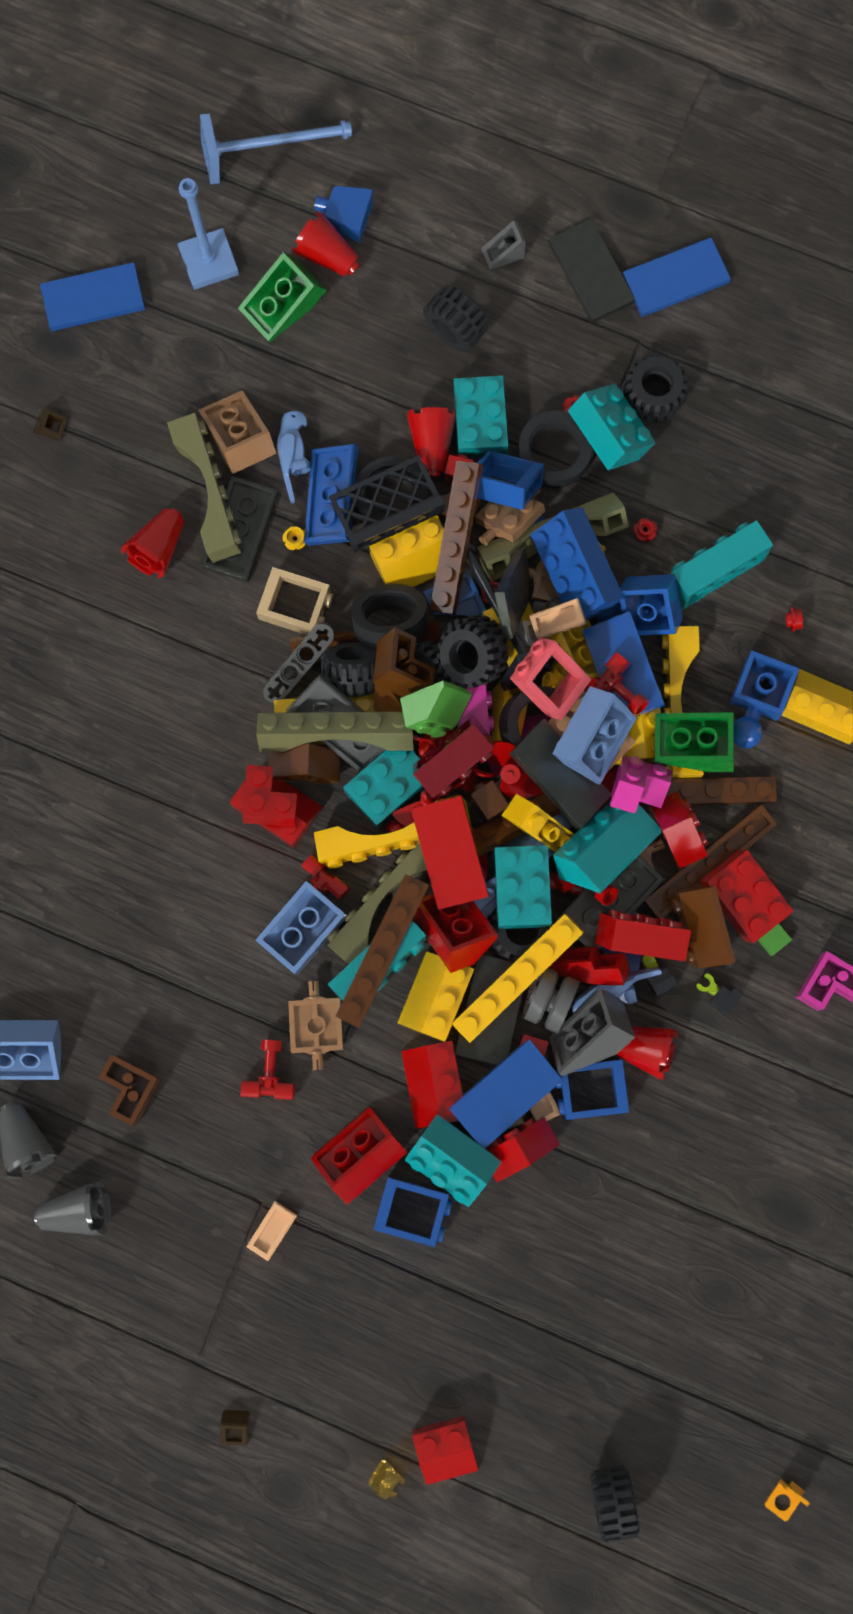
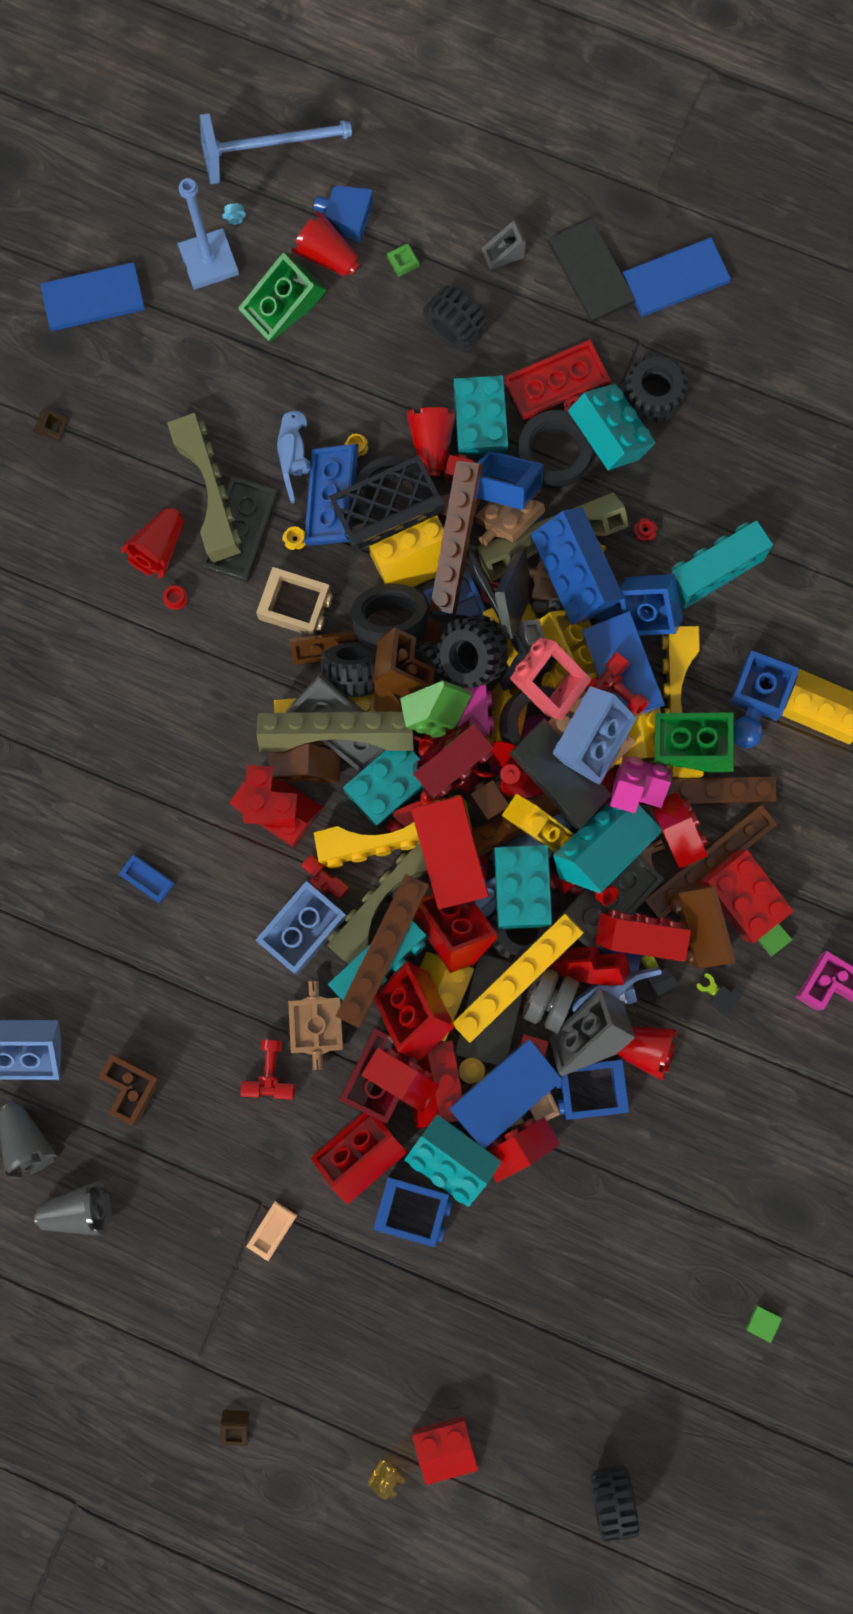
(146, 879): none -> blue tile
(175, 597): none -> red plate
(234, 213): none -> medium azure plate
(238, 432): medium nougat slope -> none
(300, 664): dark grey beam -> none
(359, 440): none -> yellow plate
(362, 1092): none -> dark red slope
(403, 260): none -> bright green tile
(404, 1081): none -> red brick
(413, 1011): none -> red brick
(471, 1070): none -> yellow plate
(555, 379): none -> red tile
(558, 619): light nougat tile -> none
(763, 1324): none -> bright green tile
(794, 619): red plate -> none
(795, 1495): light orange bracket -> none

